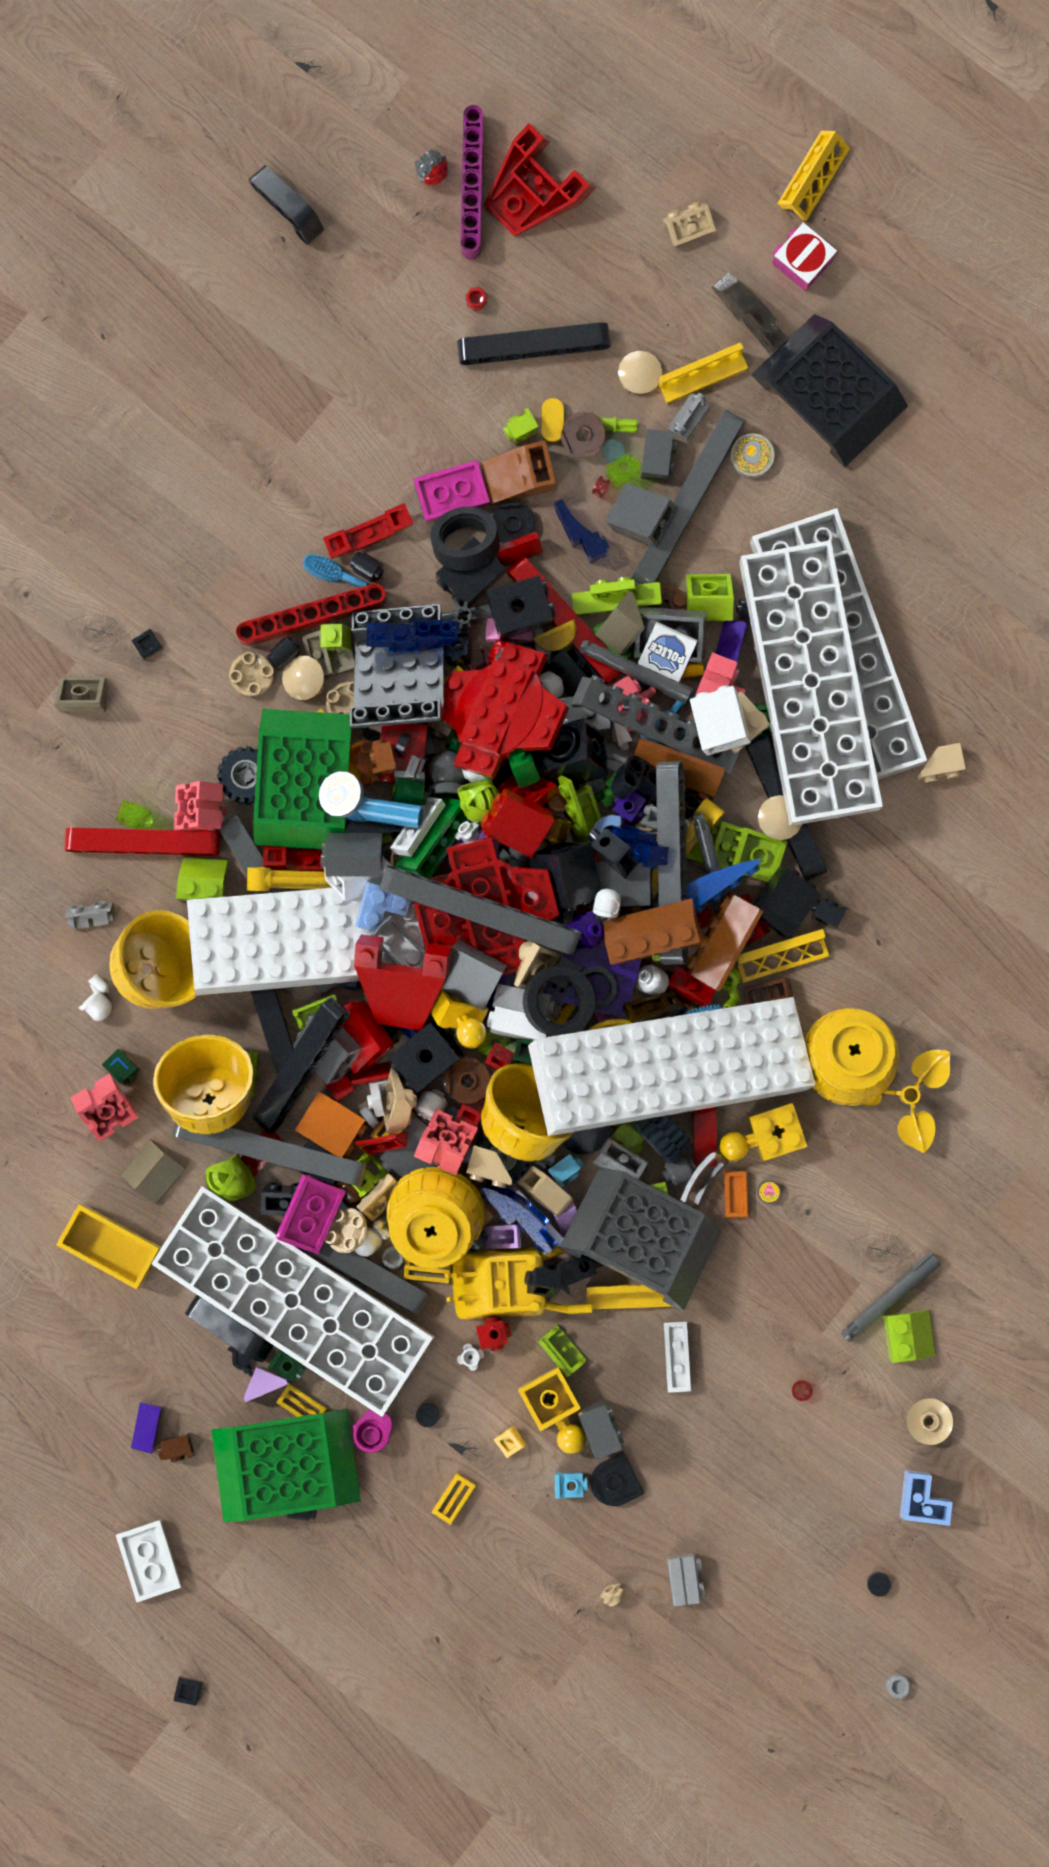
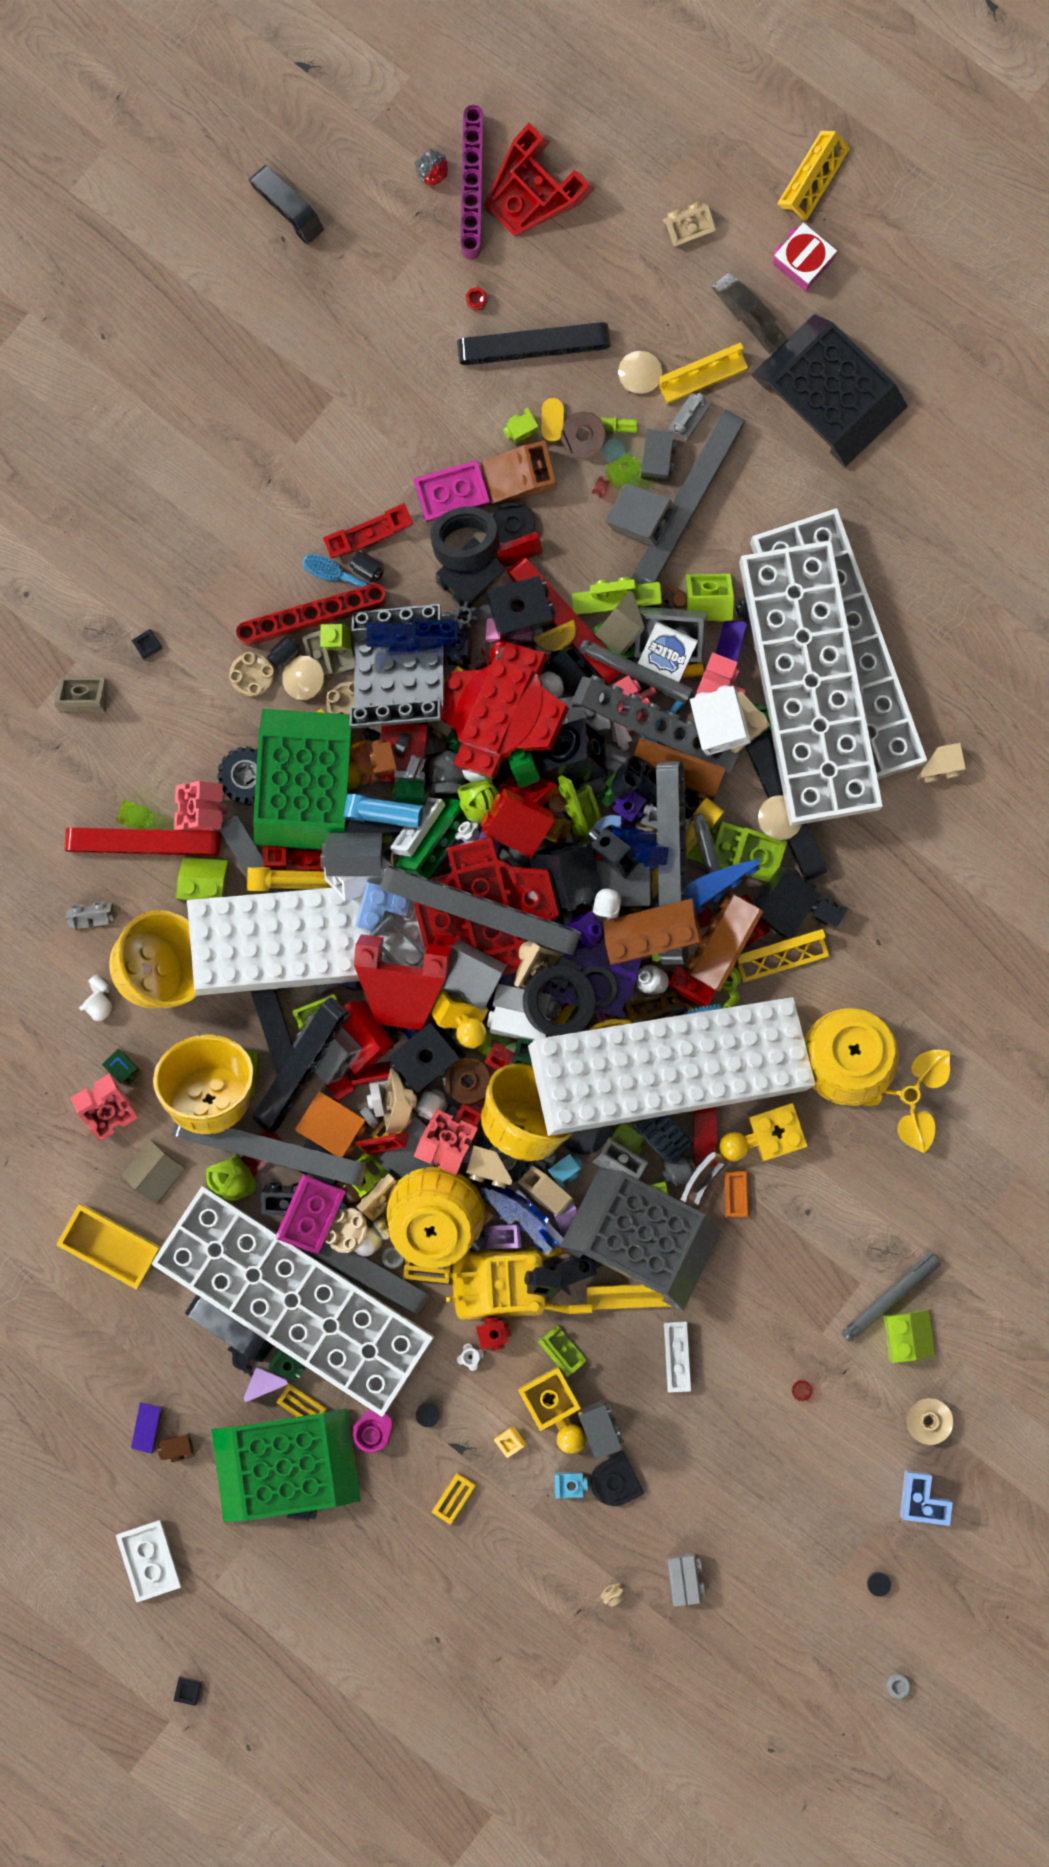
(341, 794): tile -> none
(592, 543): clear blue slope -> none
(752, 455): tile -> none
(766, 985): reddish brown slope -> none
(769, 1191): tile -> none

